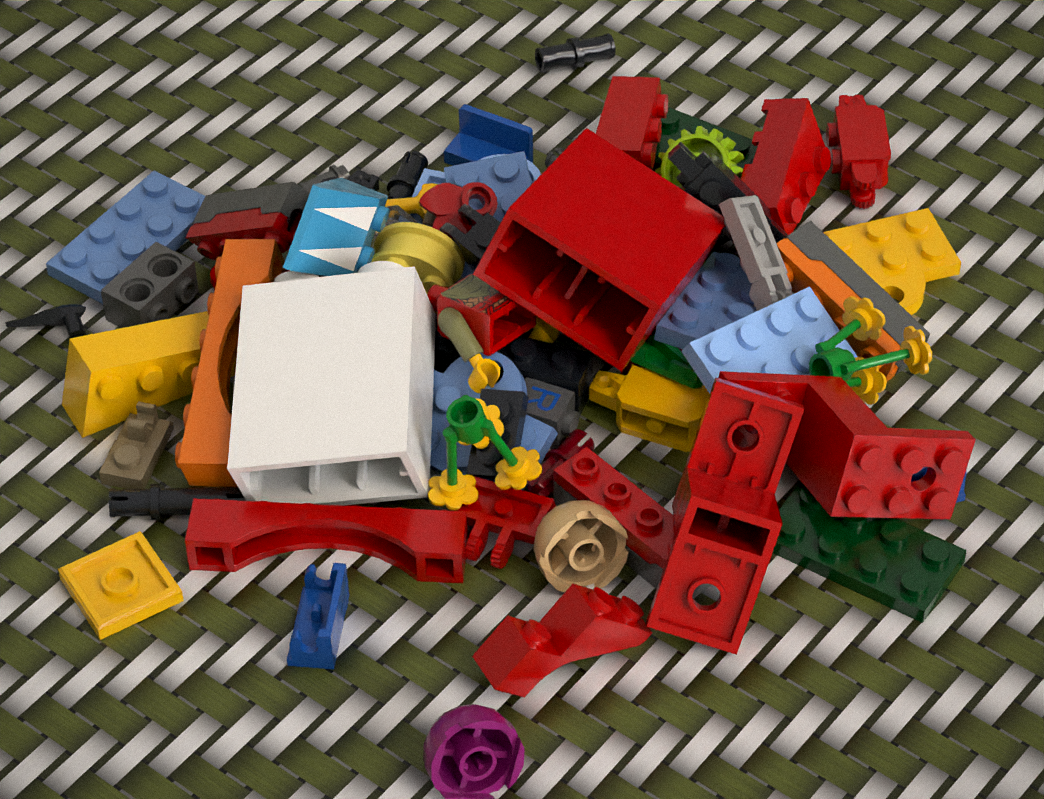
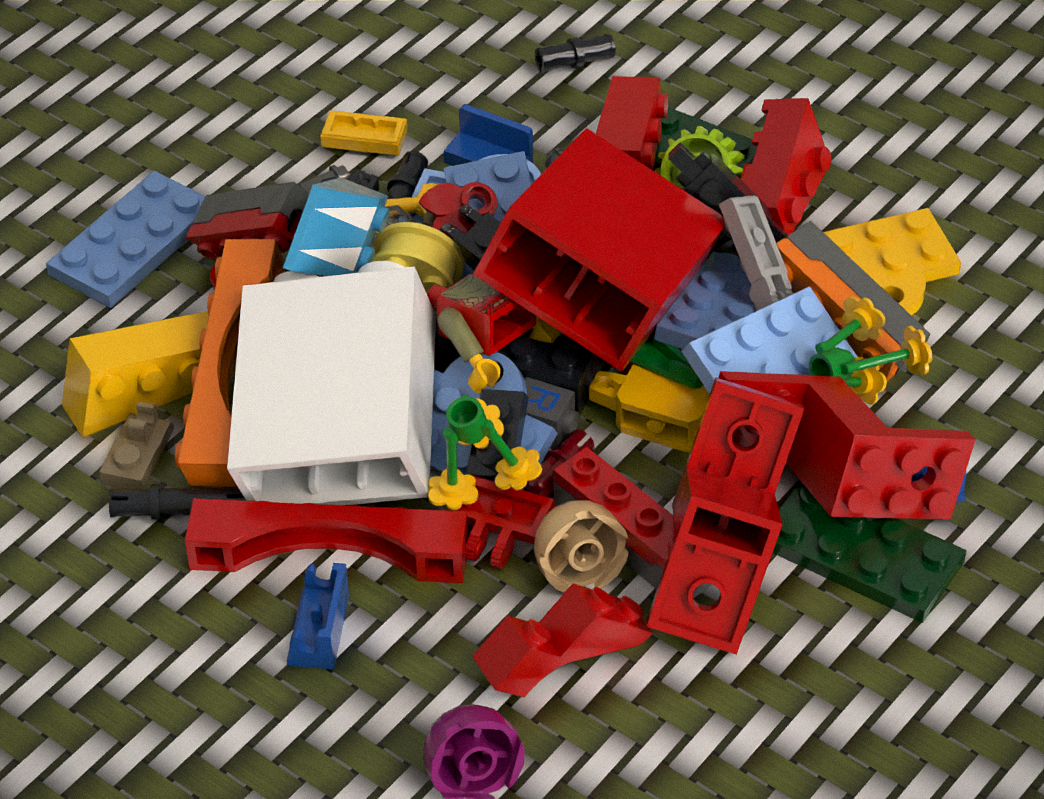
(61, 315): black bar -> none
(120, 585): yellow tile -> none
(150, 288): dark grey brick -> none
(364, 132): none -> yellow plate
(859, 148): red hinge -> none

